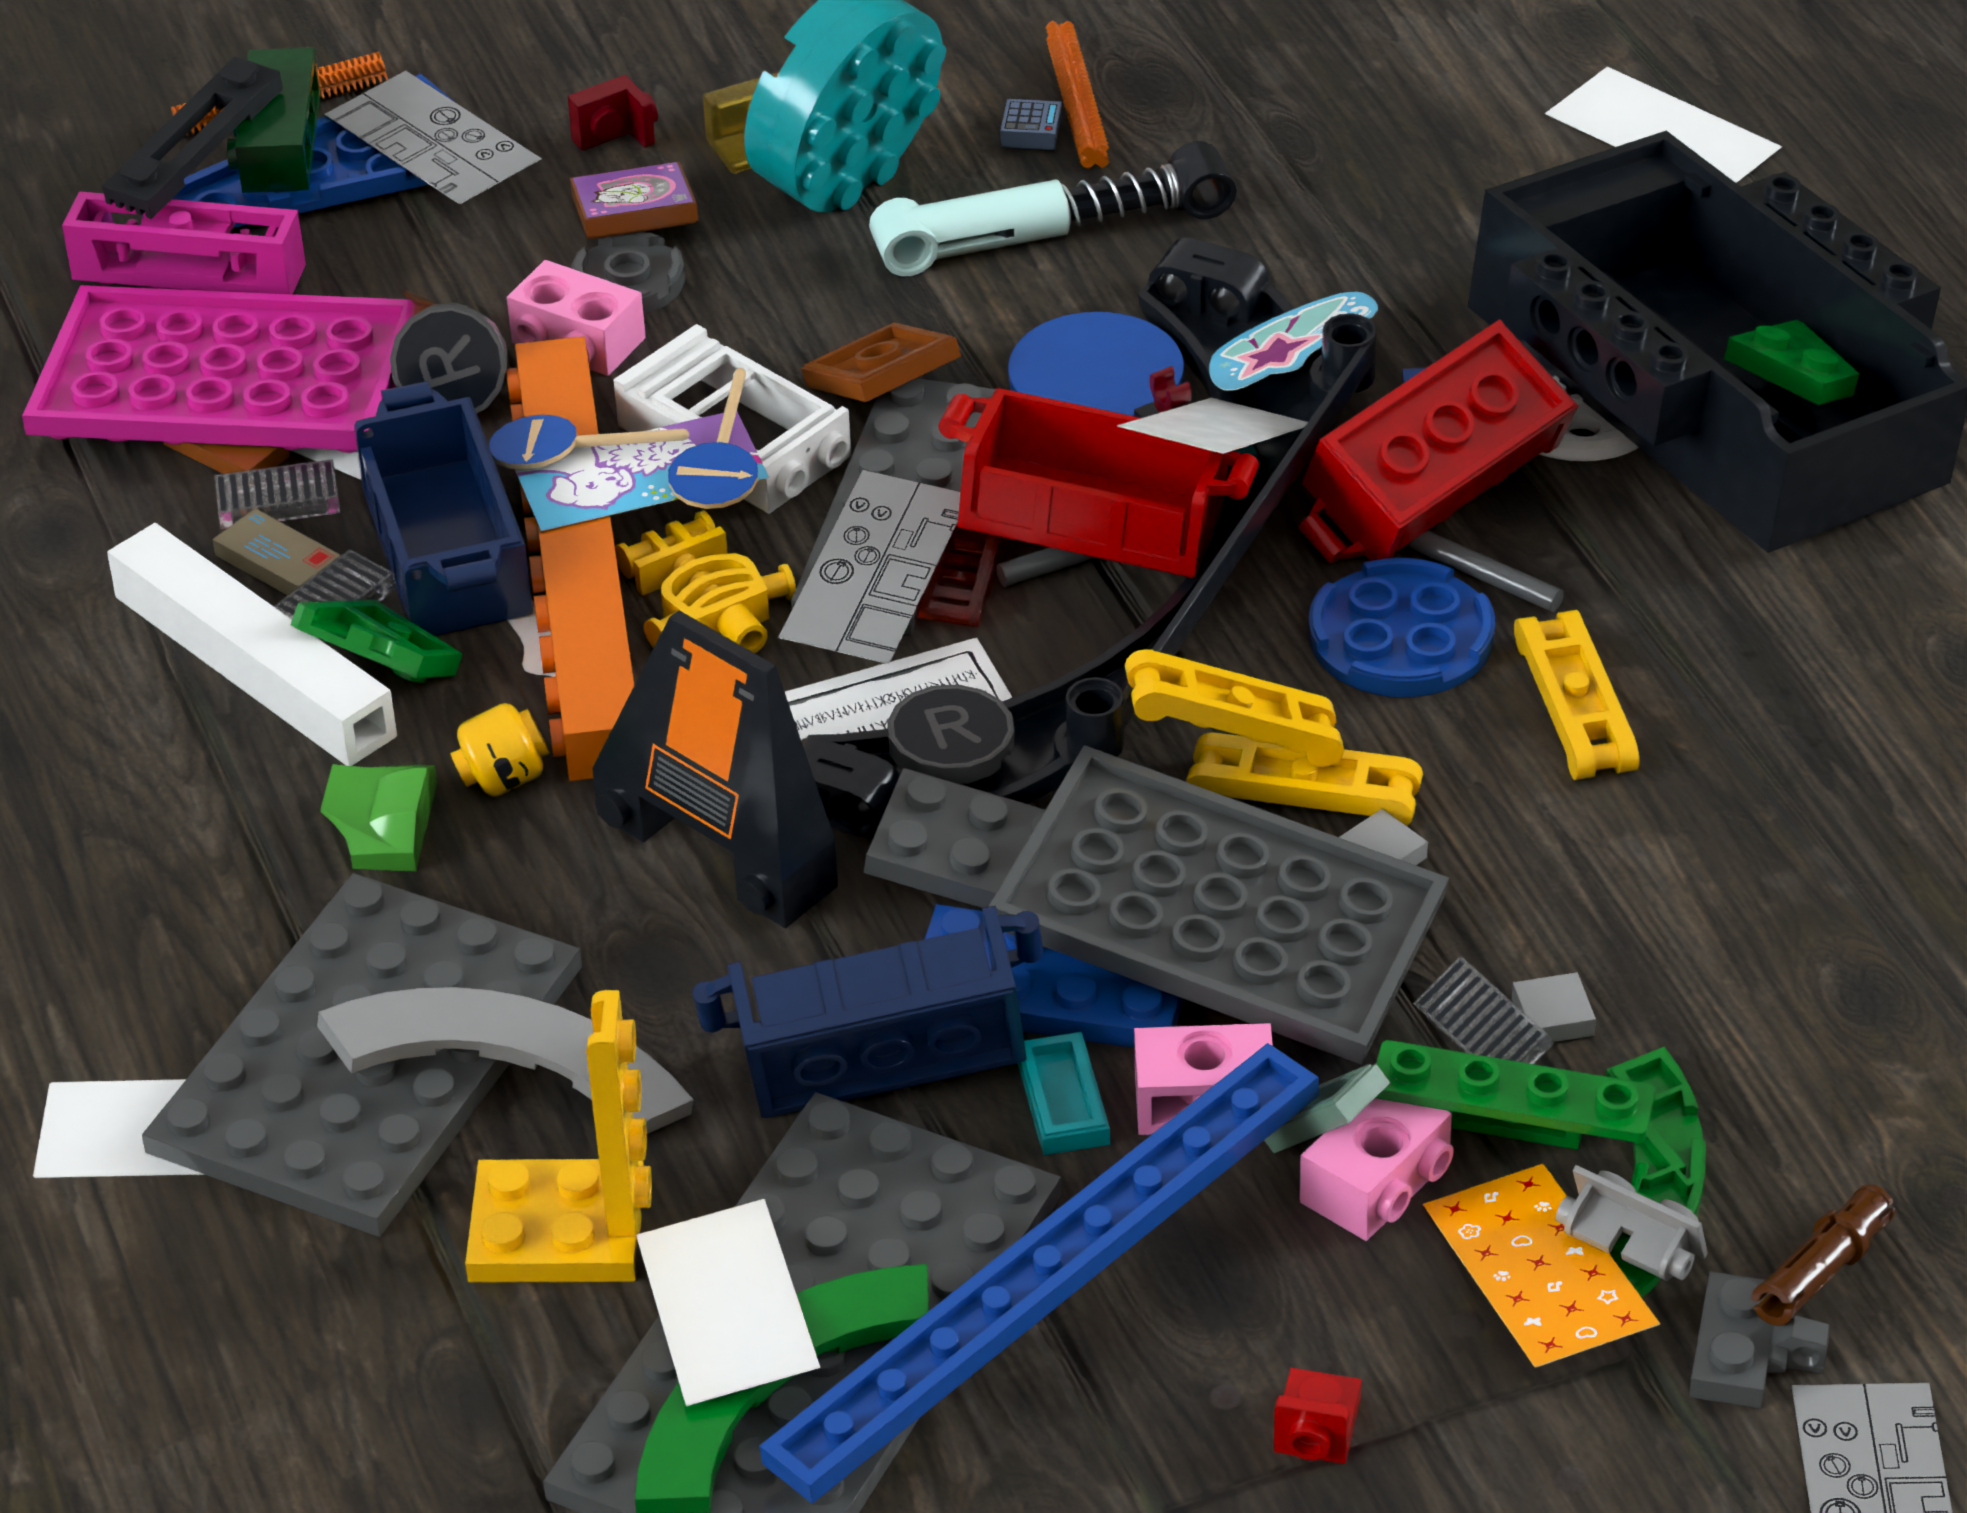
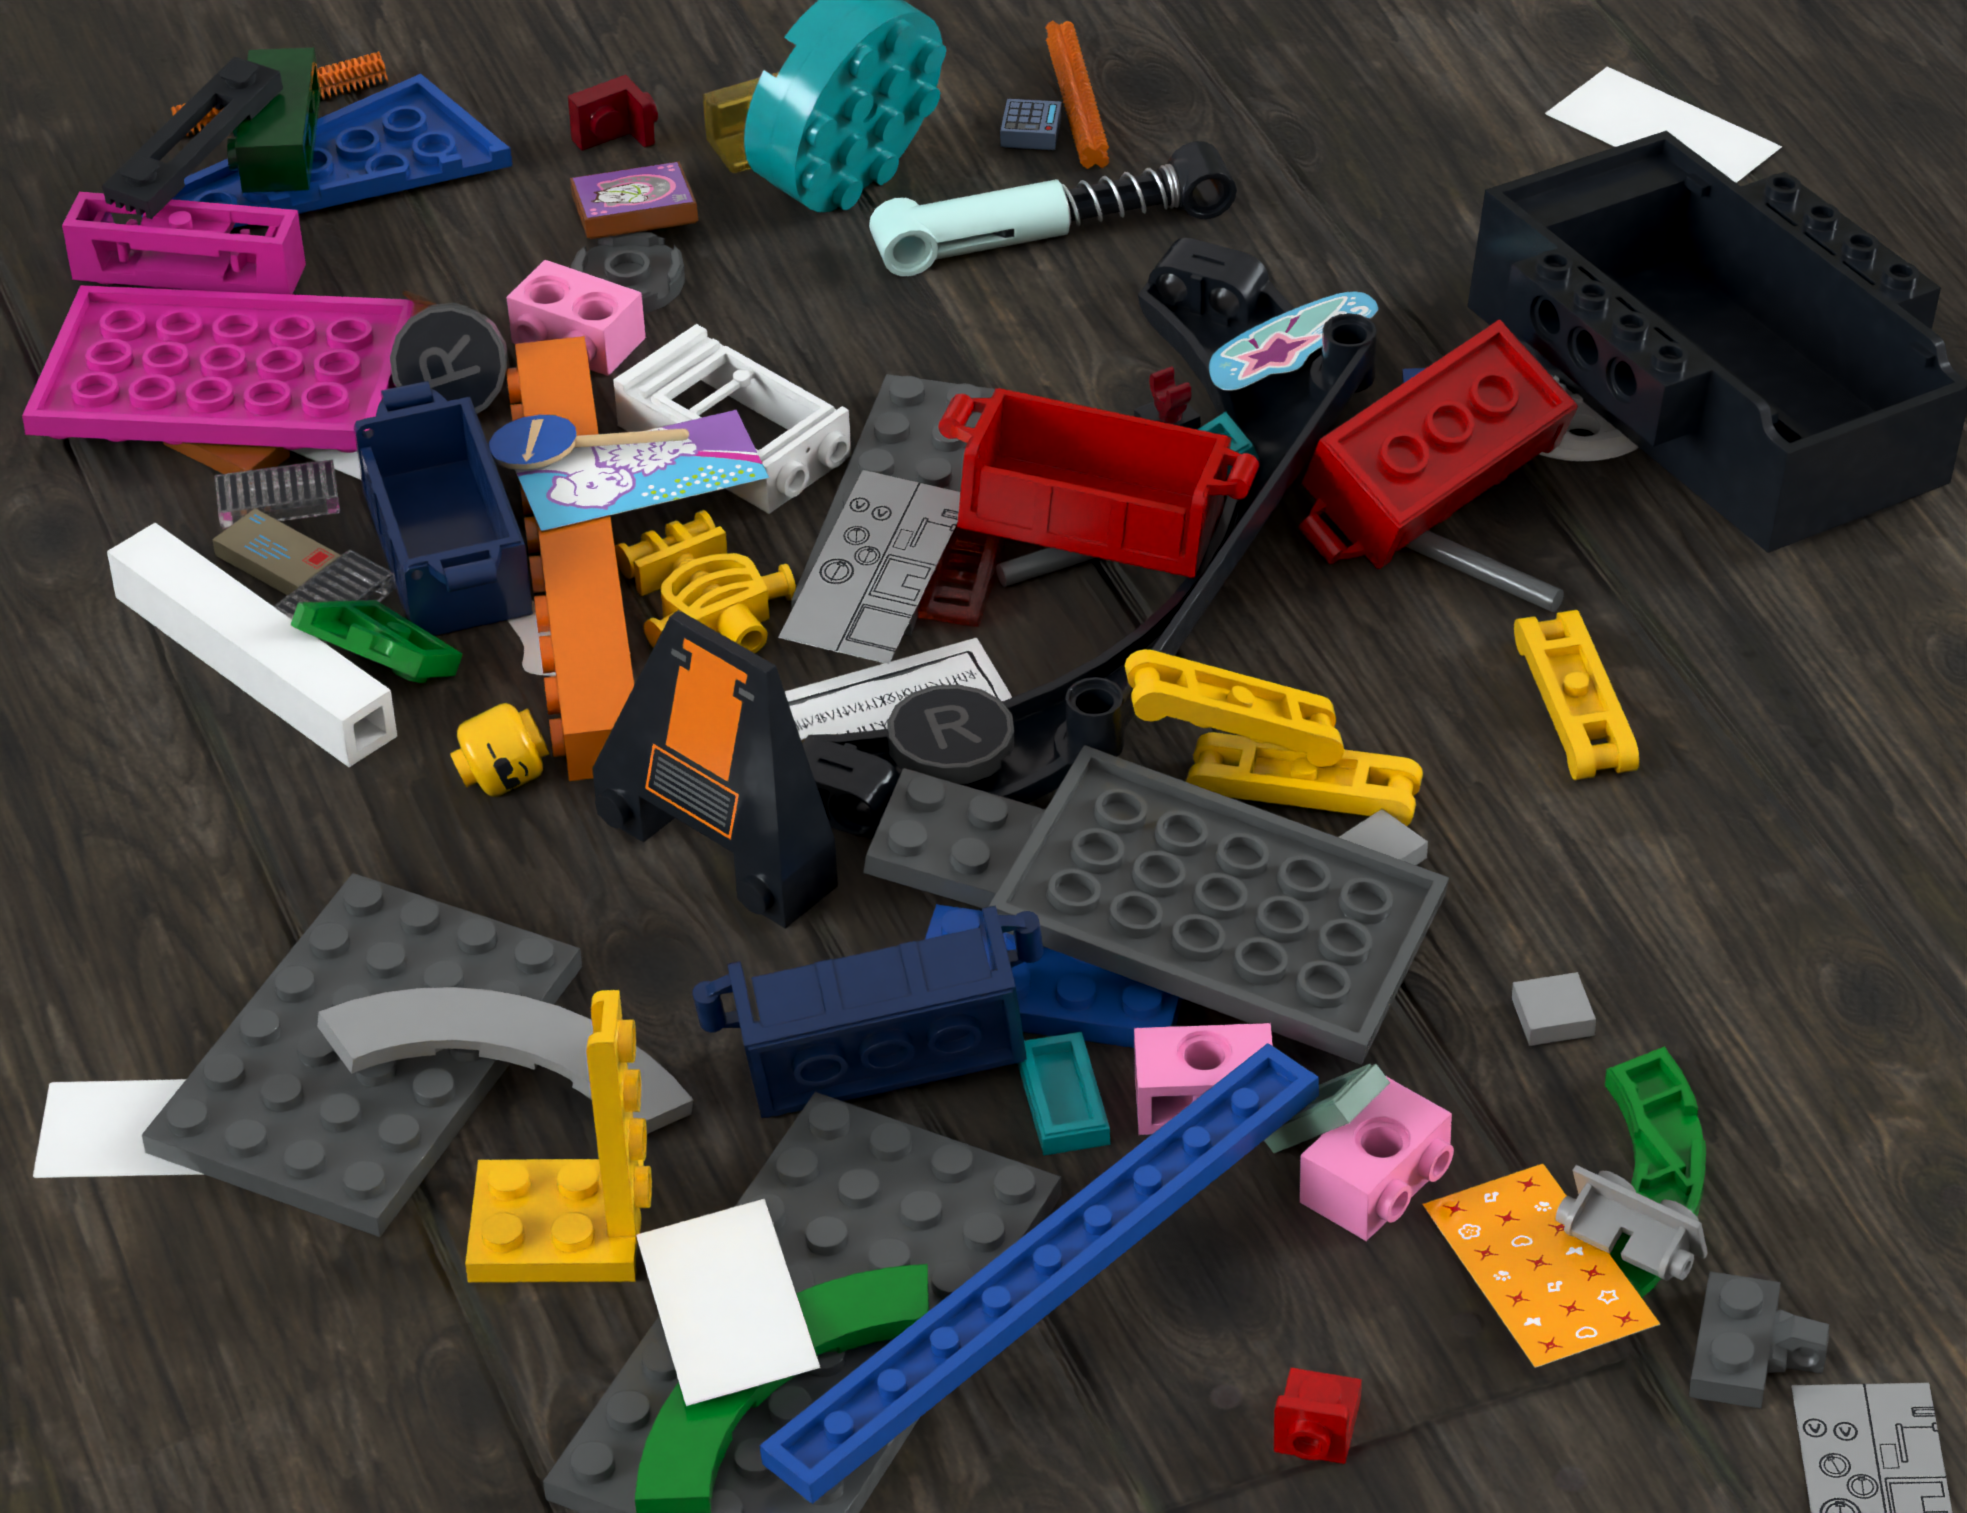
(381, 812): bright green slope -> none
(433, 137): light grey sticker -> none
(716, 471): blue piece -> none
(880, 361): dark orange tile -> none
(1094, 360): blue tile -> none
(1215, 425): white sticker -> none
(1401, 628): blue tile -> none
(1481, 1017): tile -> none
(1515, 1096): green bracket -> none
(1794, 360): green wing -> none
(1836, 1240): reddish brown pin -> none

